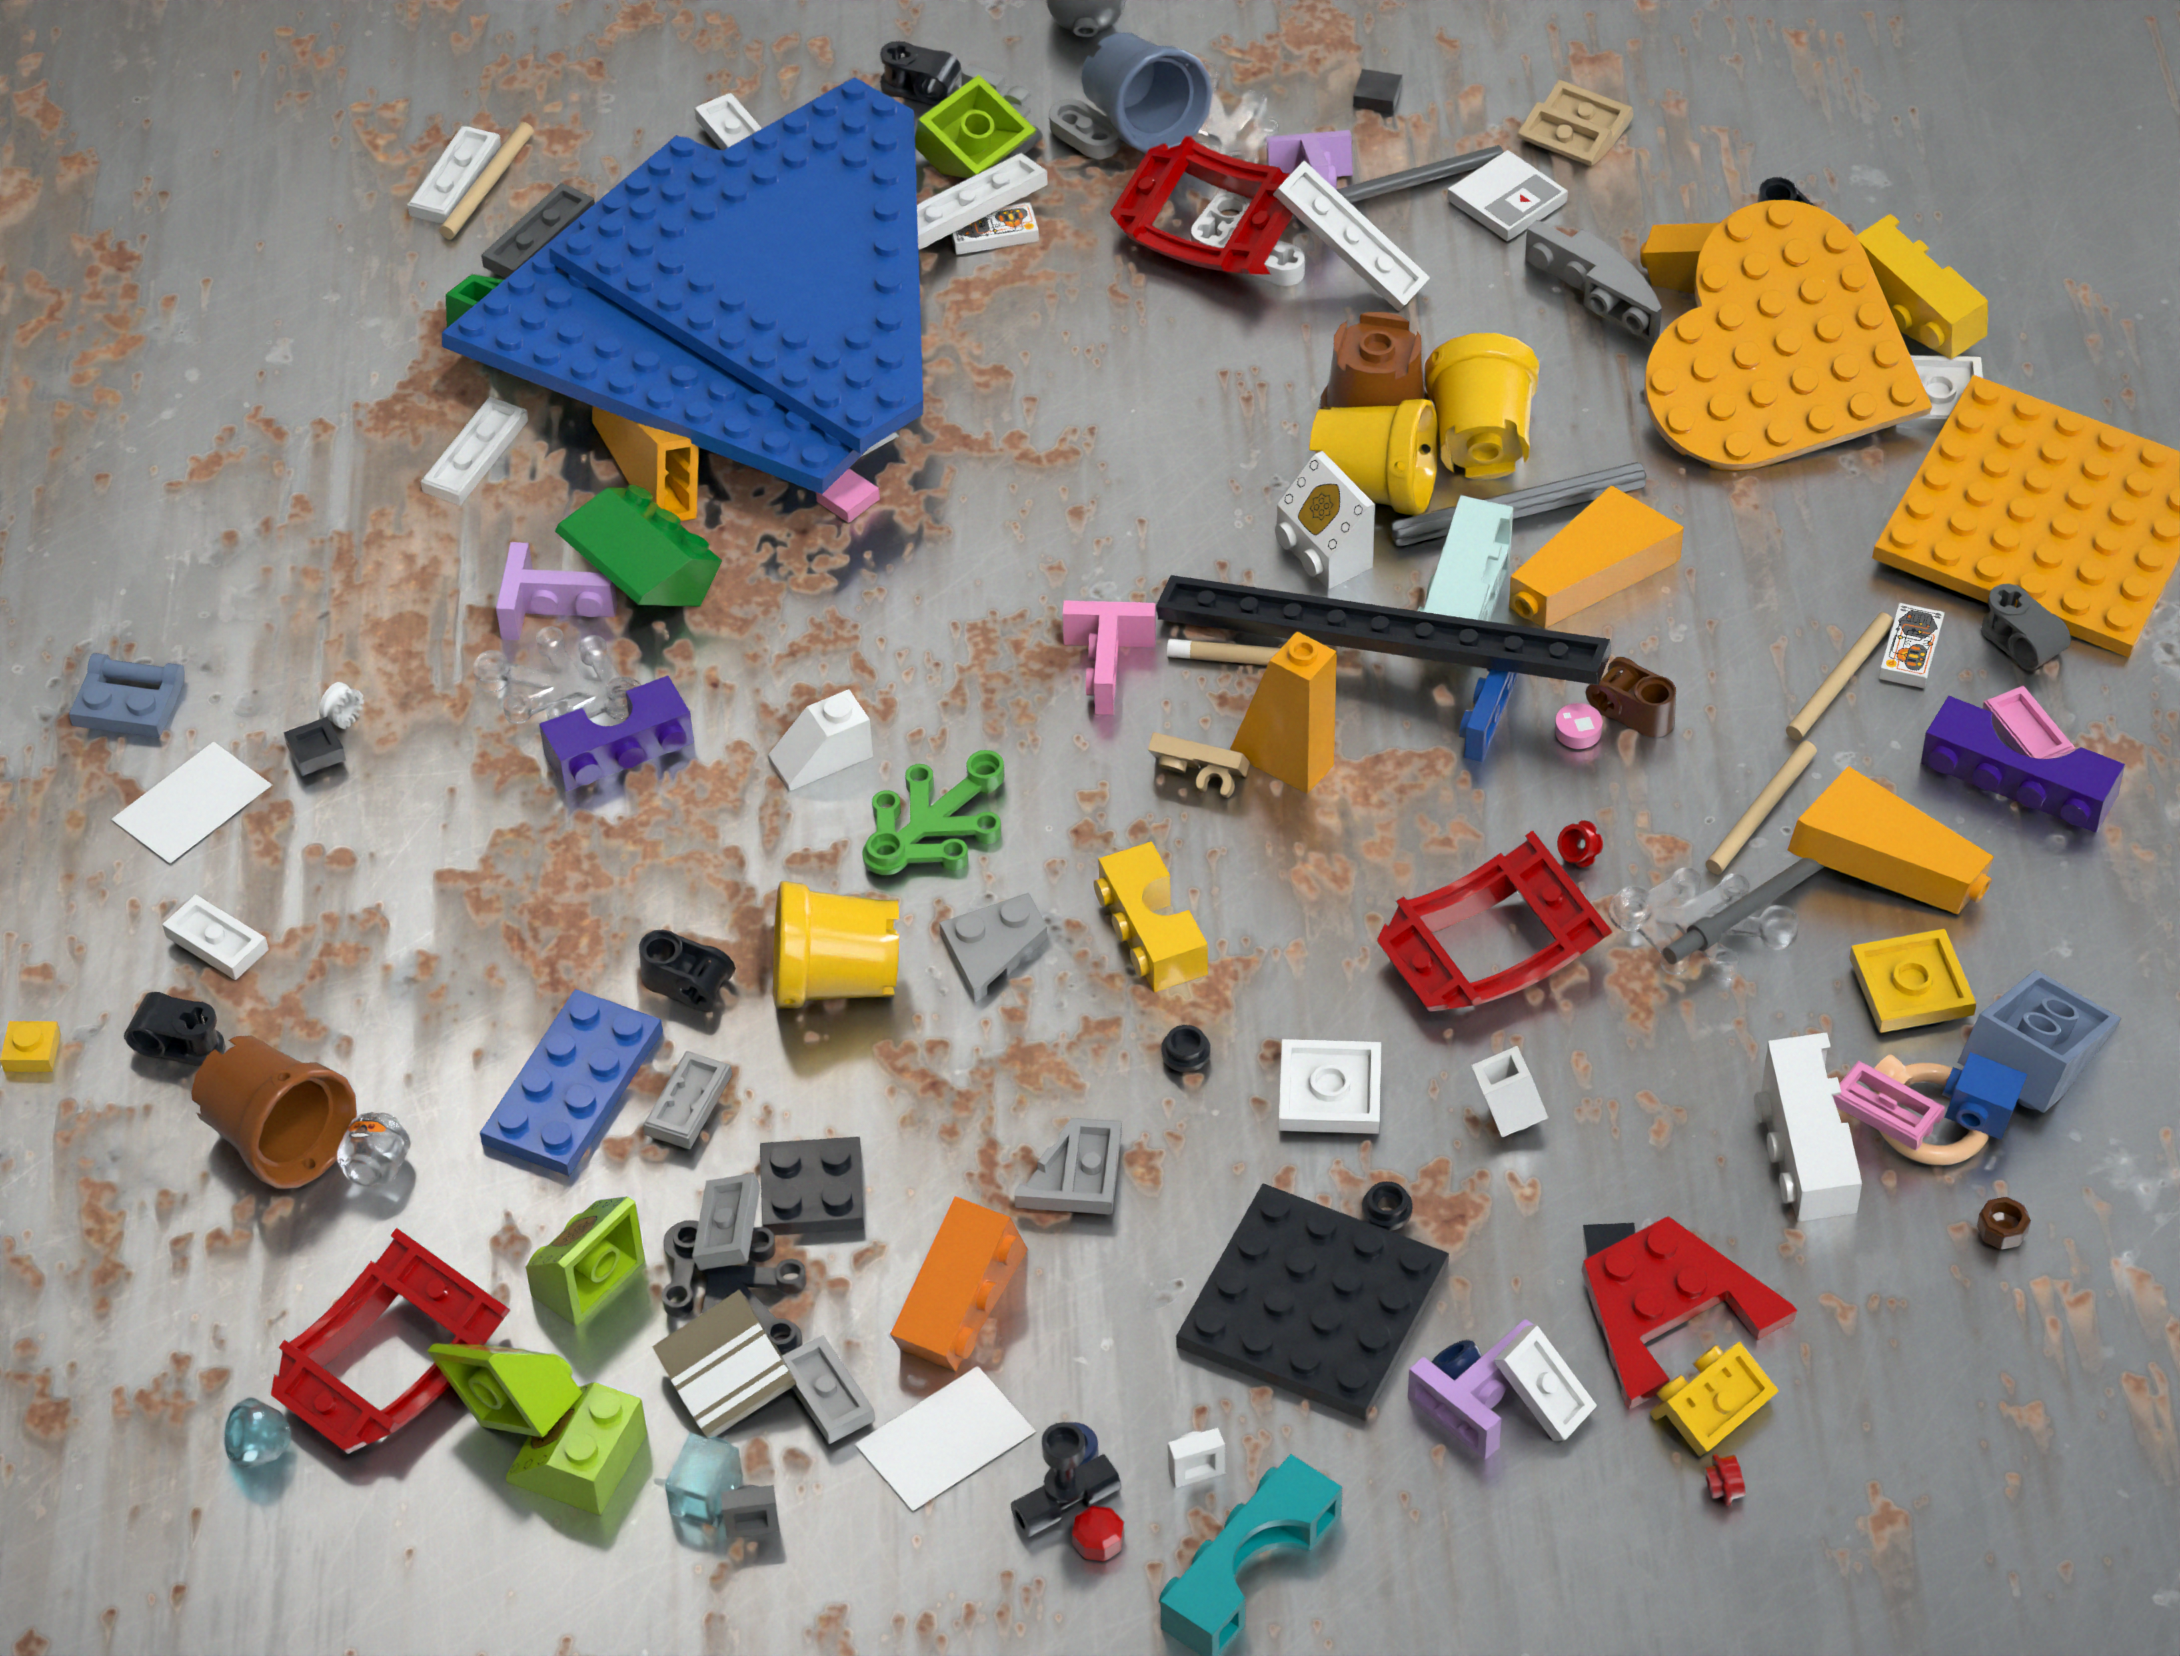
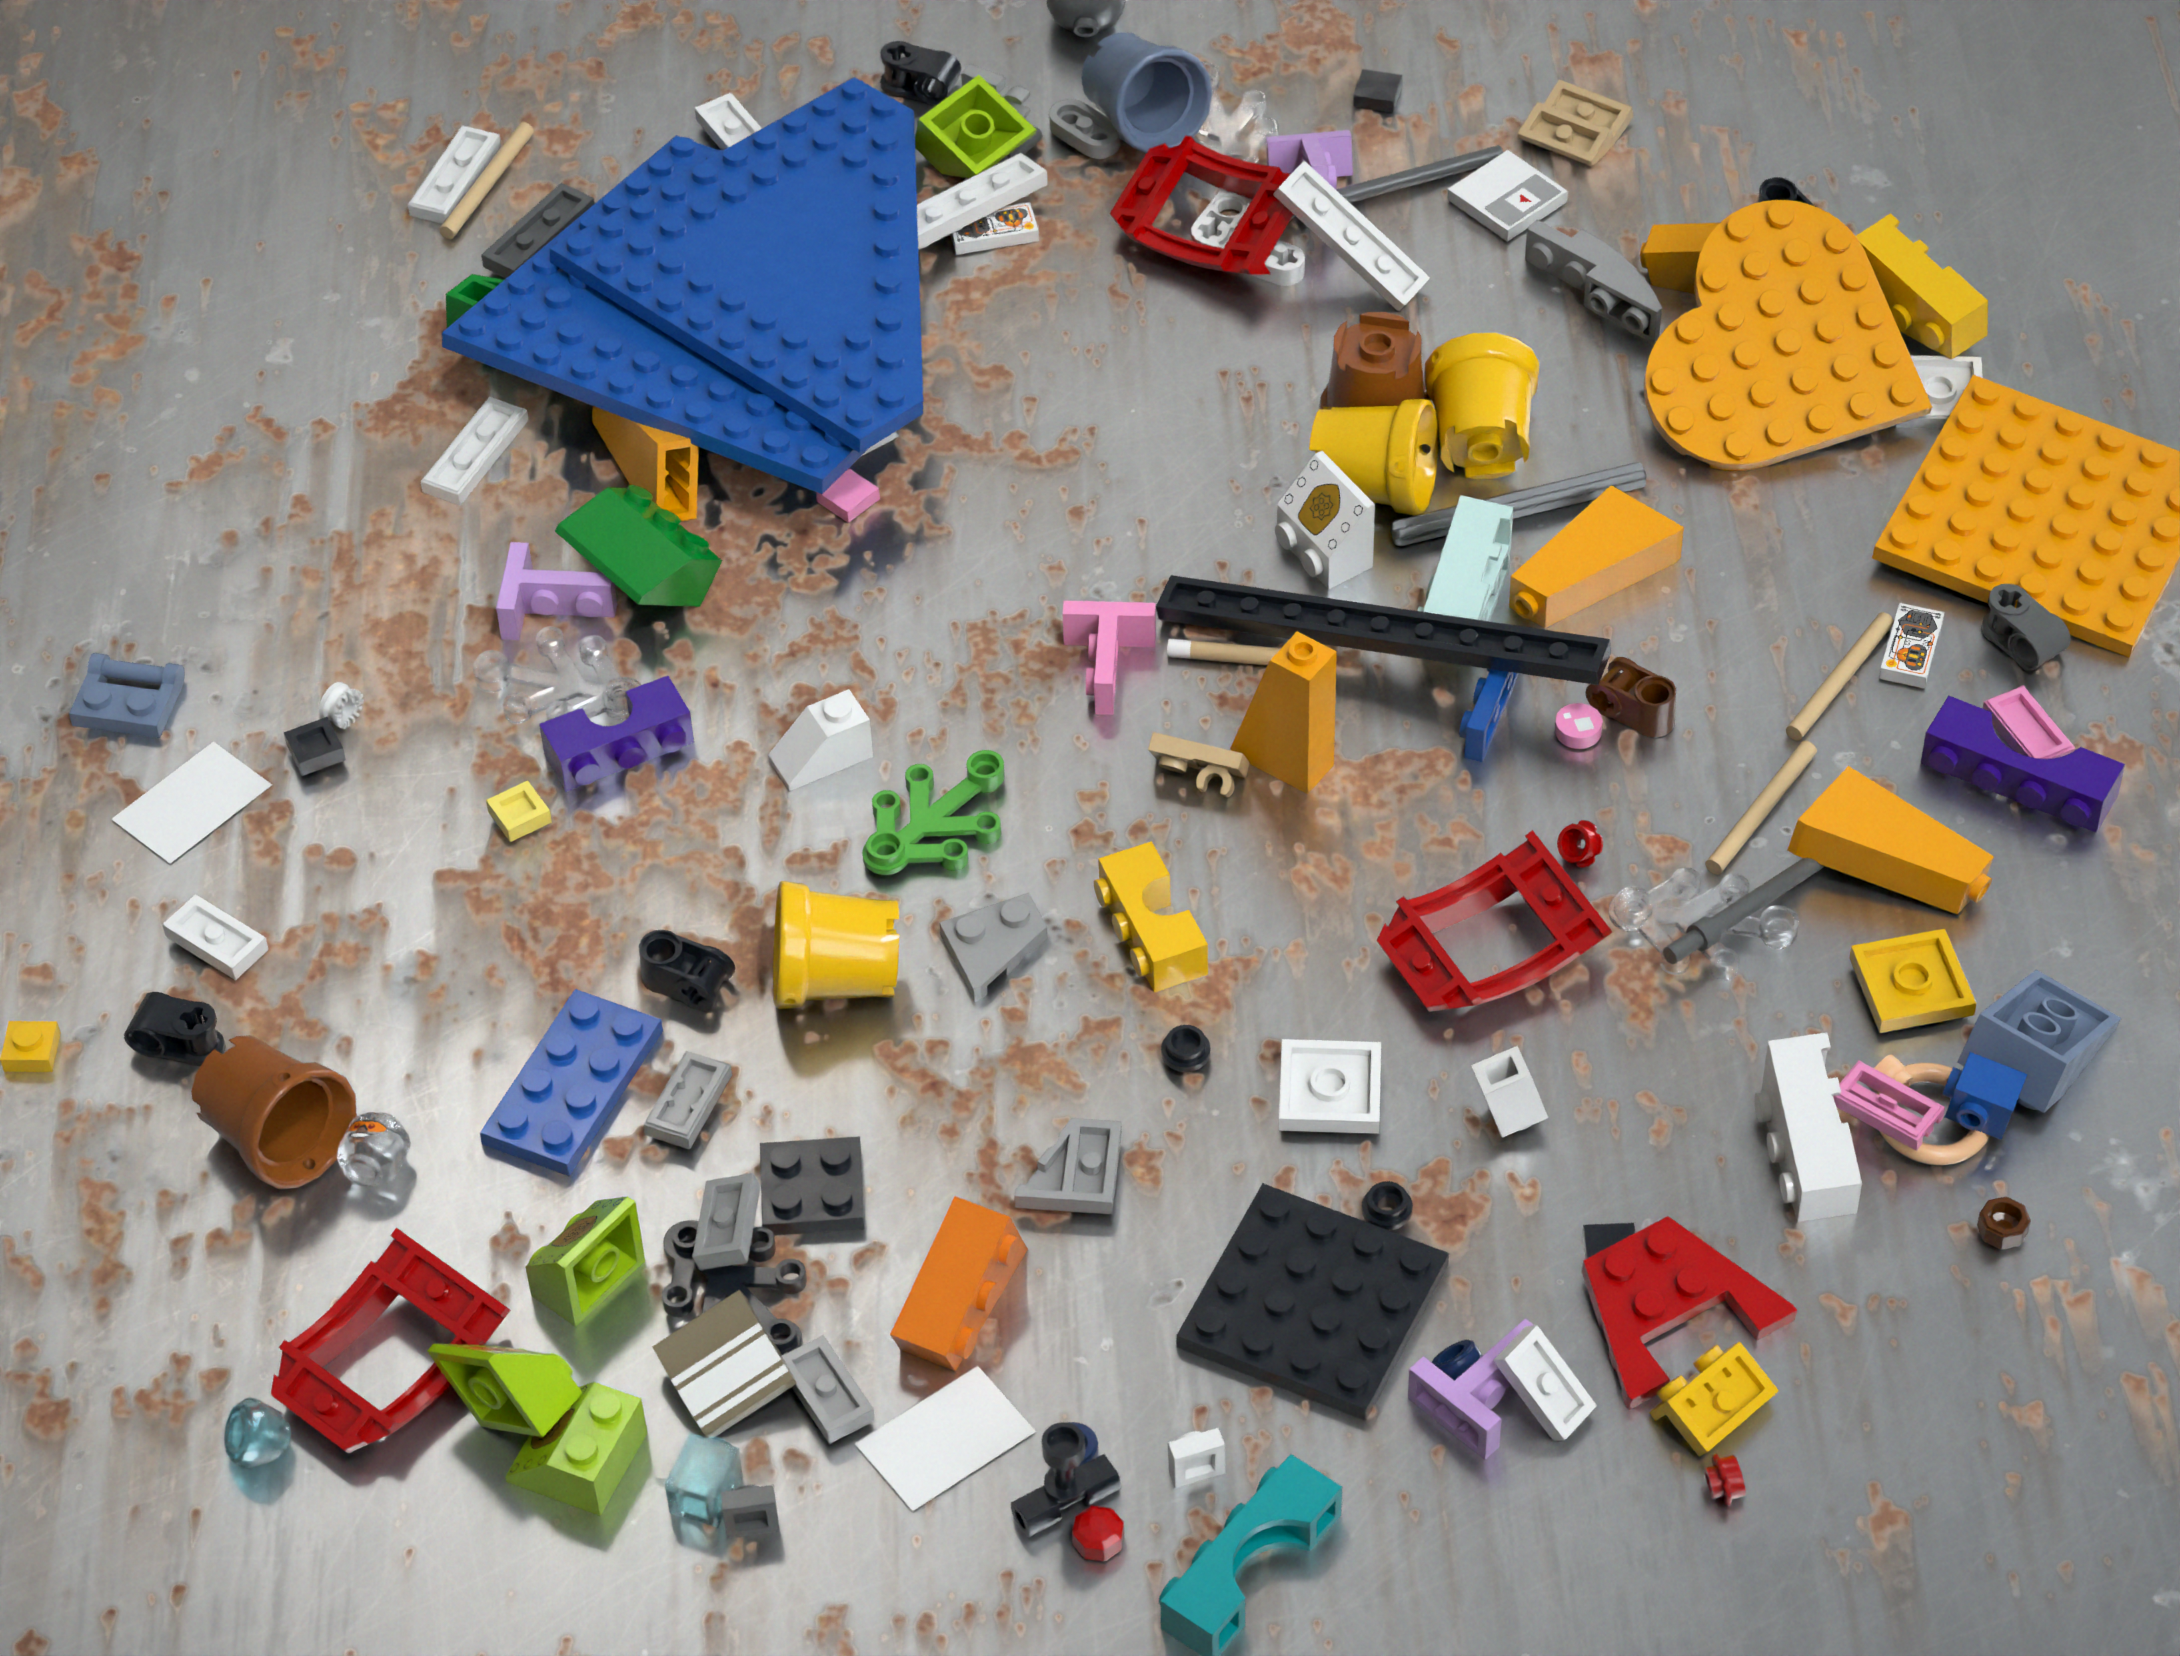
(518, 811): none -> light yellow plate

